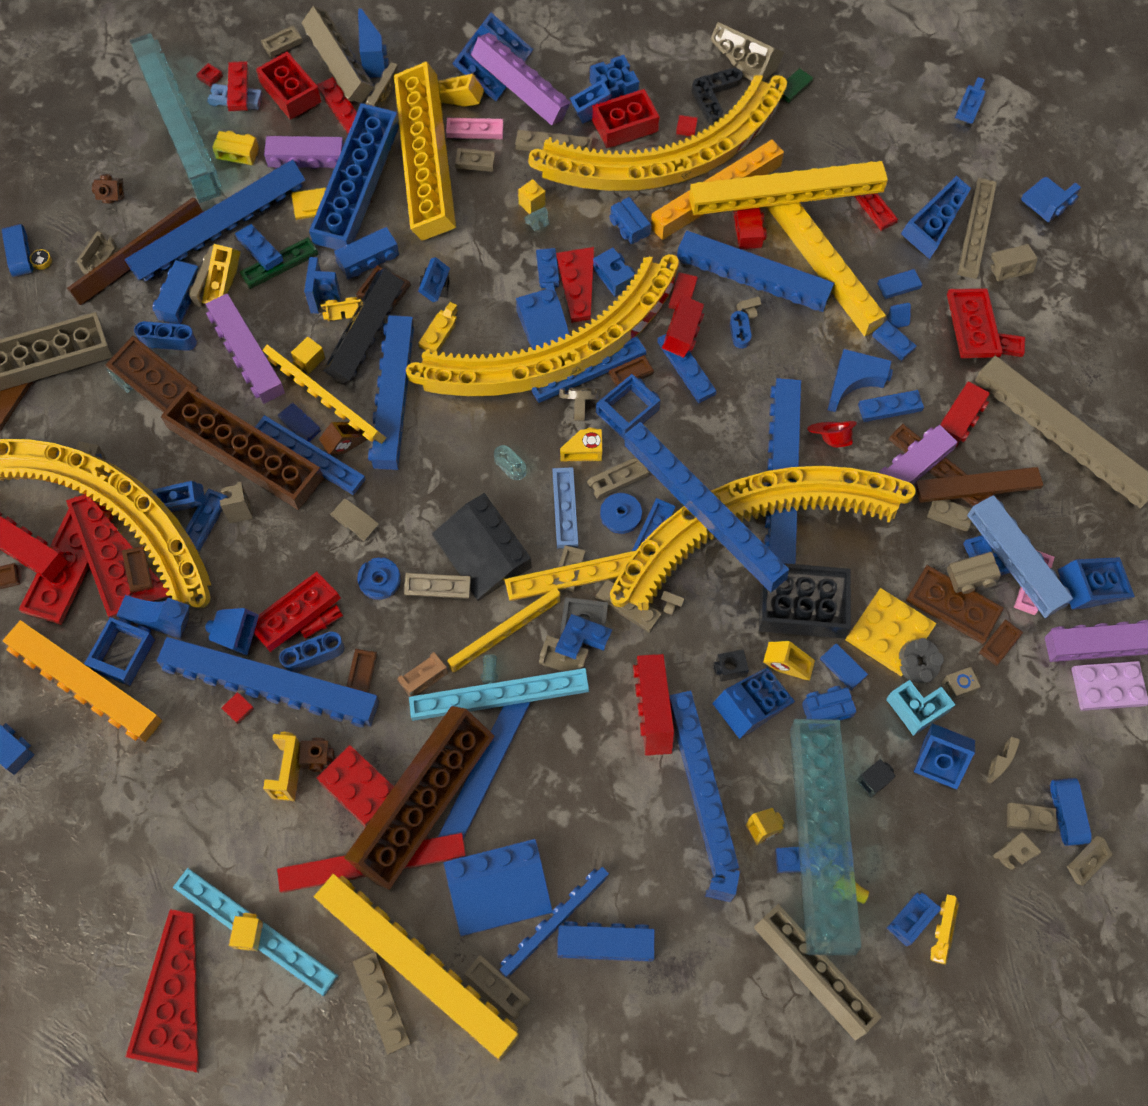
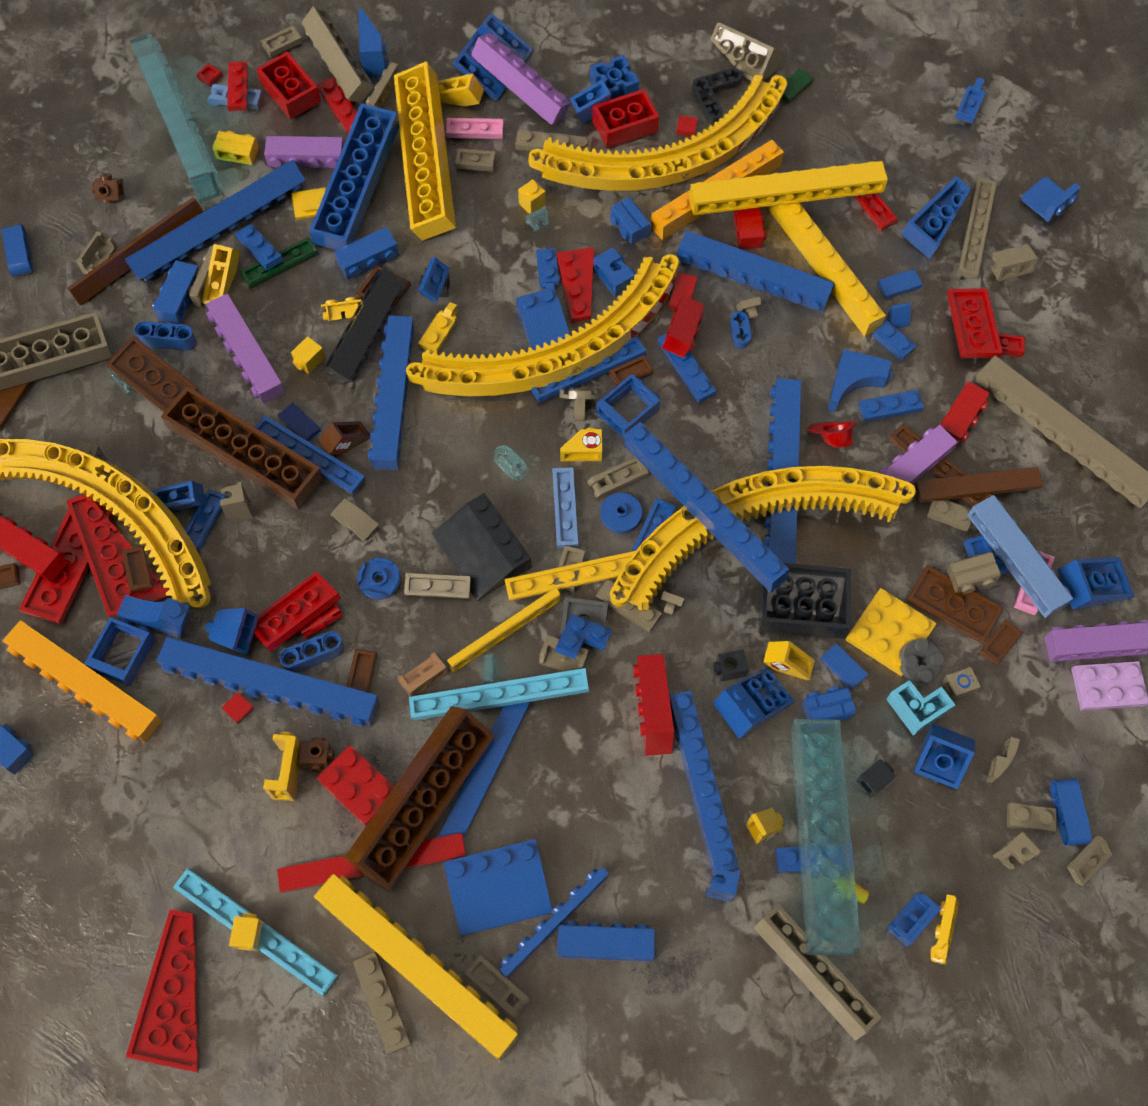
(40, 259): tile -> none
(320, 286): blue bracket -> none
(328, 399): yellow plate -> none

